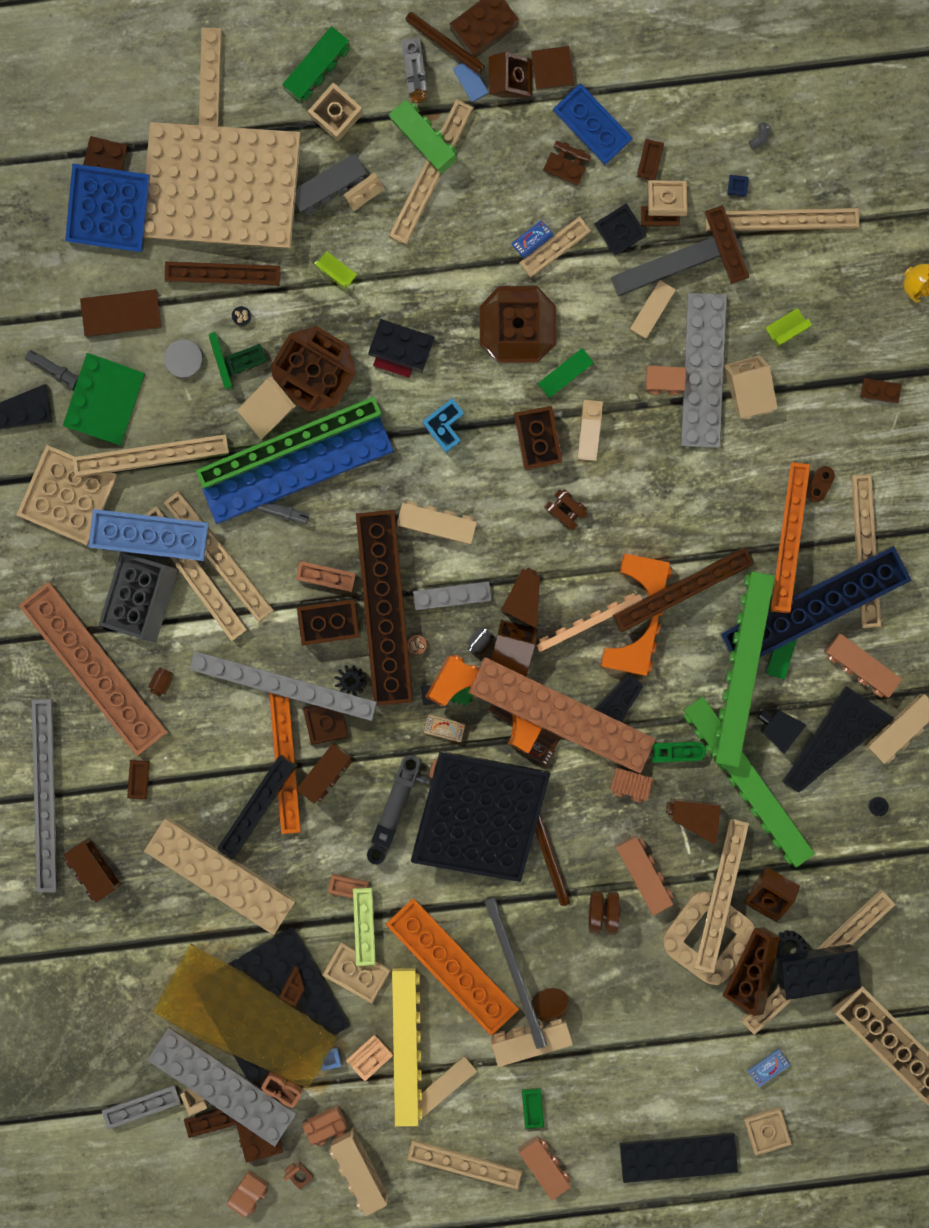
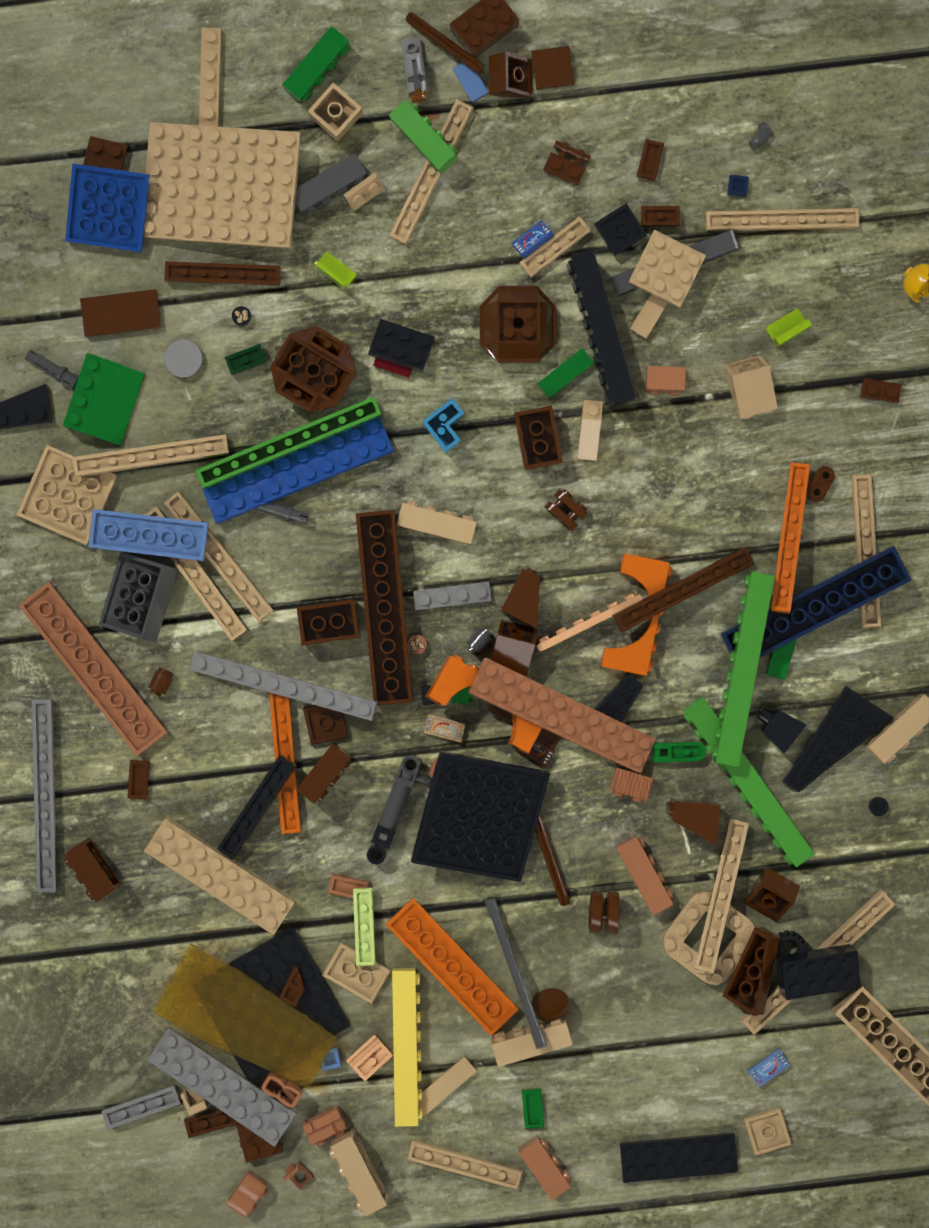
(221, 363): green tile -> none
(266, 408): tan tile -> none
(326, 576): nougat plate -> none
(347, 675): black gear -> none
(592, 124): blue tile -> none
(601, 327): none -> black brick
(667, 198): tan tile -> none
(667, 269): none -> tan plate
(703, 370): light grey plate -> none
(726, 244): reddish brown tile -> none
(862, 665): nougat brick -> none

